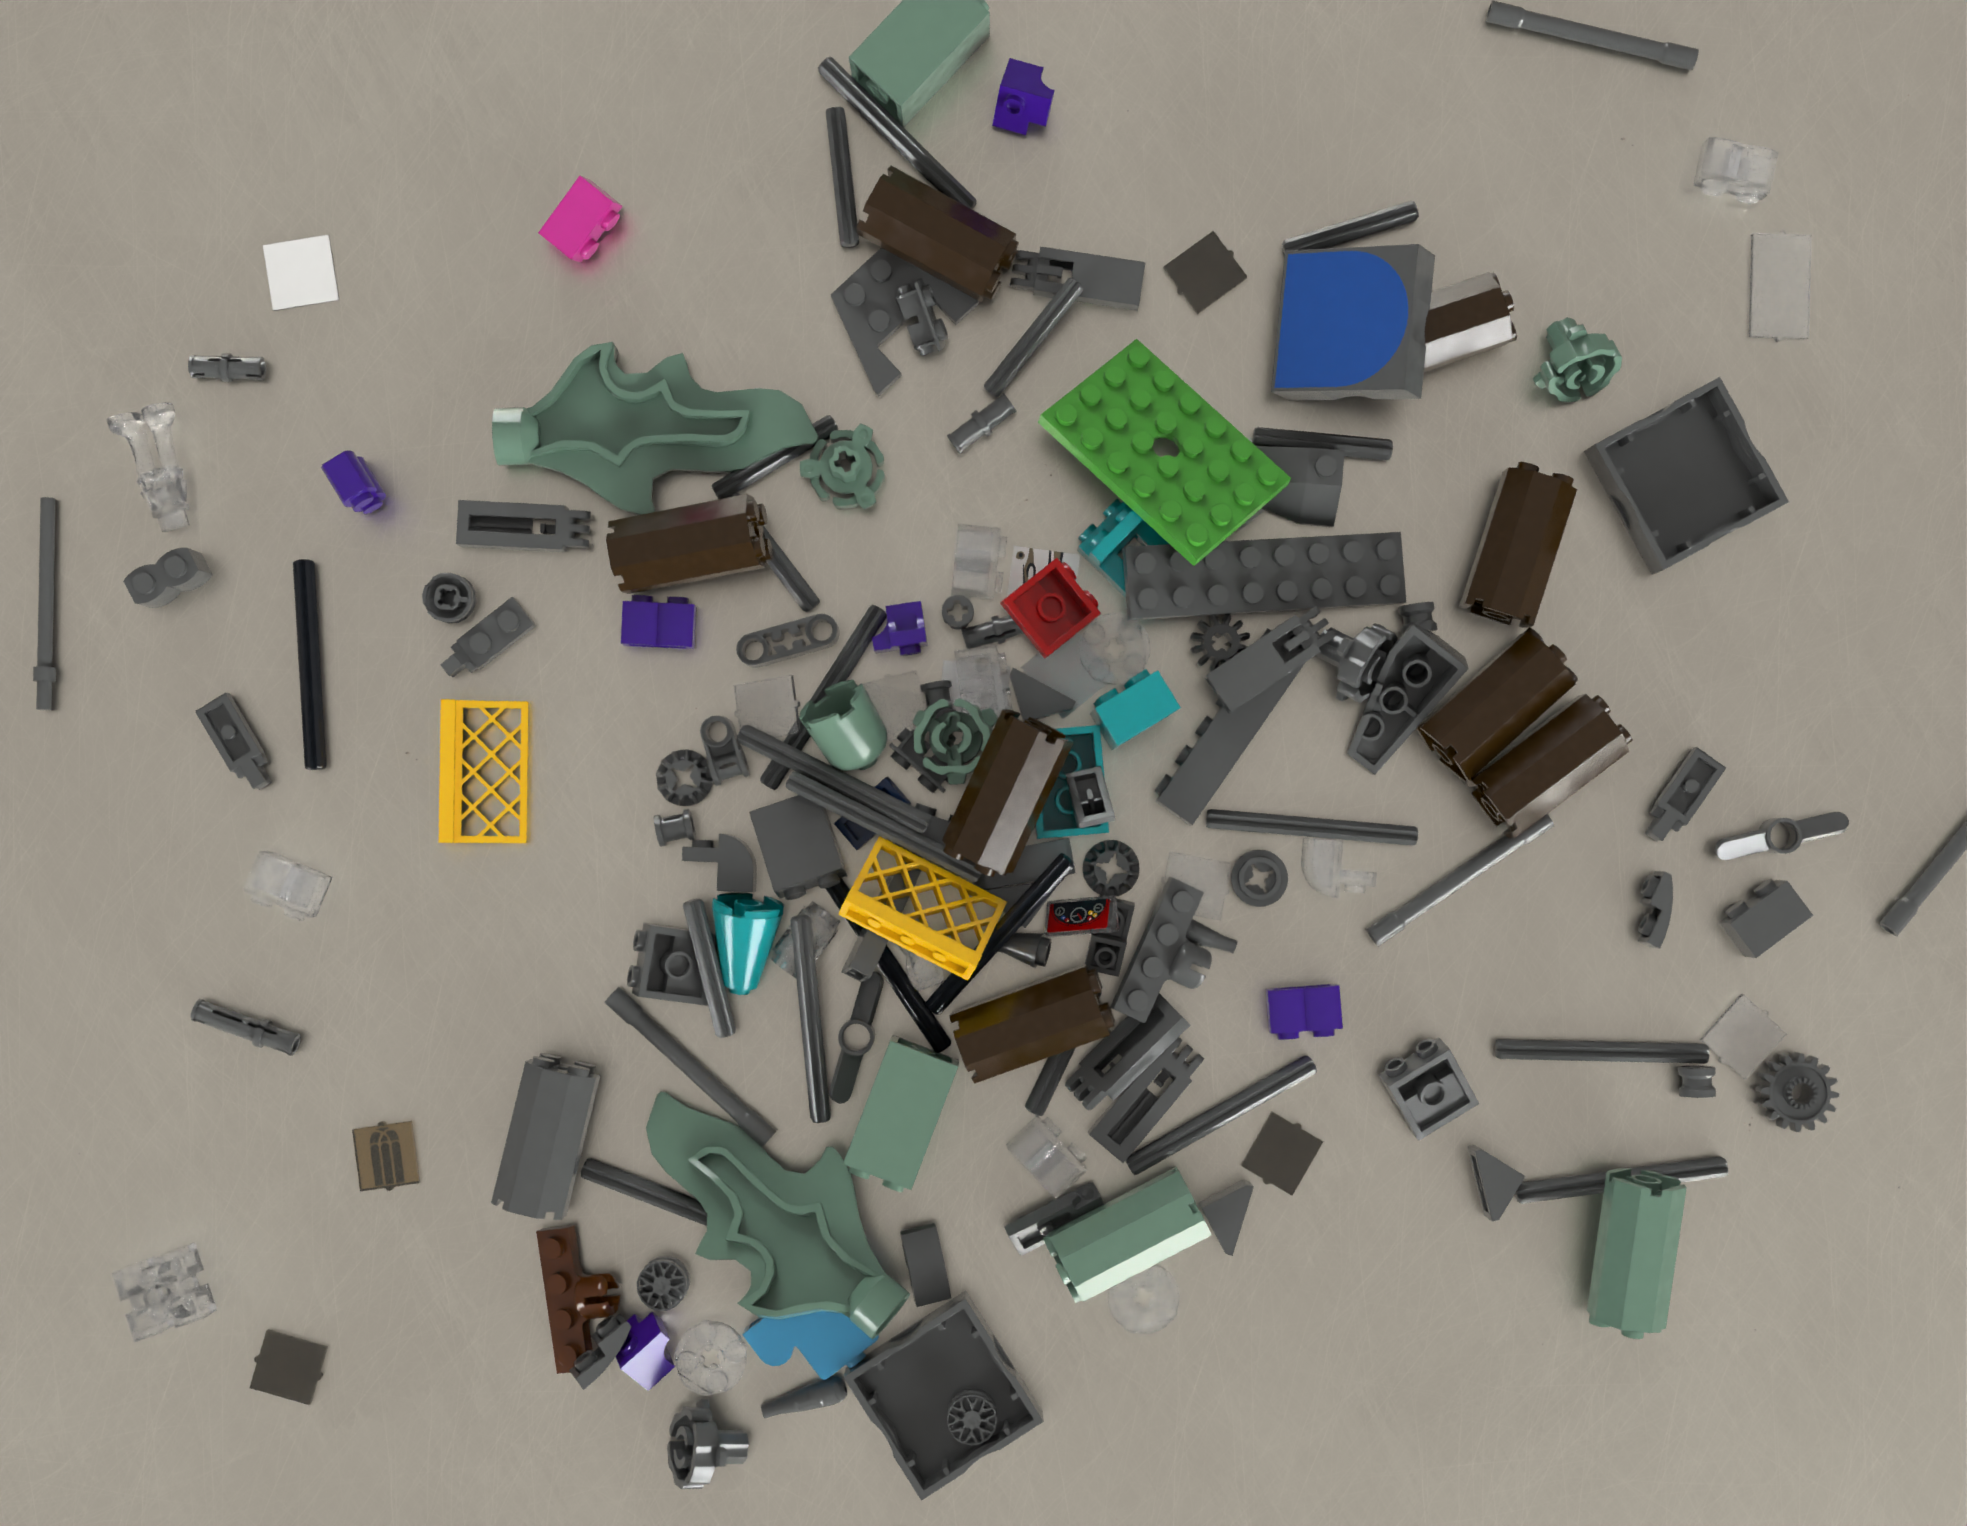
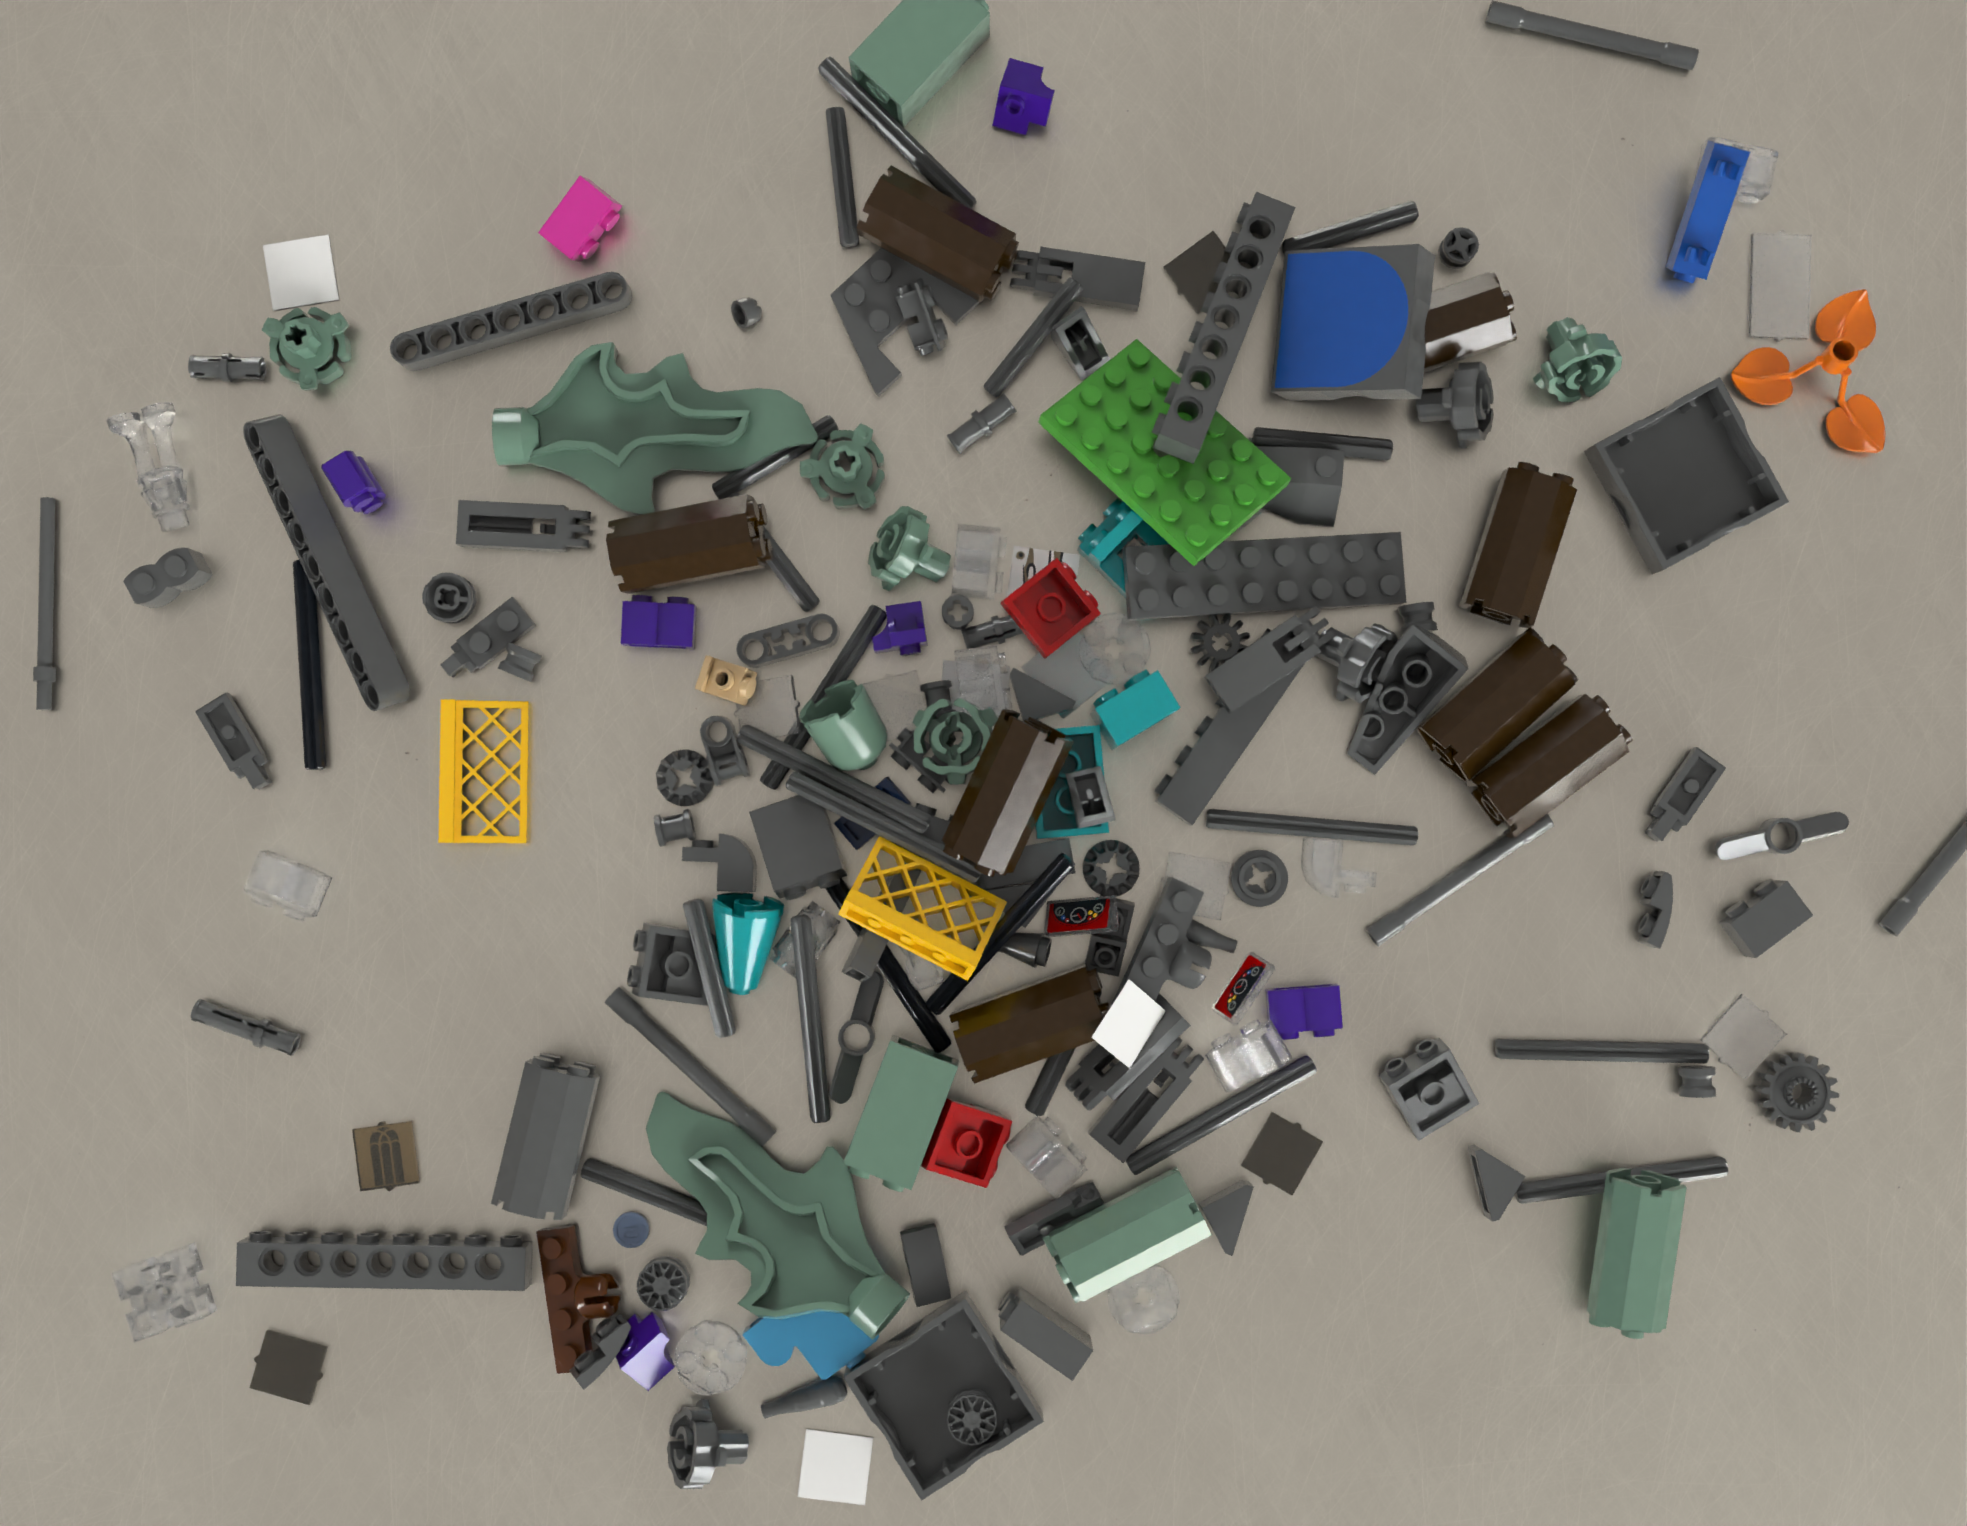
(257, 1269): none -> dark grey brick
(315, 348): none -> sand green piece
(326, 562): none -> dark grey beam
(495, 316): none -> dark grey beam
(519, 662): none -> dark grey wheel
(631, 1229): none -> sand blue piece
(714, 680): none -> tan brick
(745, 312): none -> dark grey hinge
(835, 1467): none -> white sticker
(905, 550): none -> sand green piece
(967, 1143): none -> red plate
(1044, 1332): none -> dark grey brick
(1079, 343): none -> dark grey slope
(1128, 1023): none -> white sticker
(1243, 988): none -> slope
(1248, 1055): none -> clear brick
(1270, 220): none -> dark grey brick
(1463, 403): none -> dark grey piece
(1464, 243): none -> dark grey wheel
(1707, 211): none -> blue brick
(1849, 328): none -> orange plant

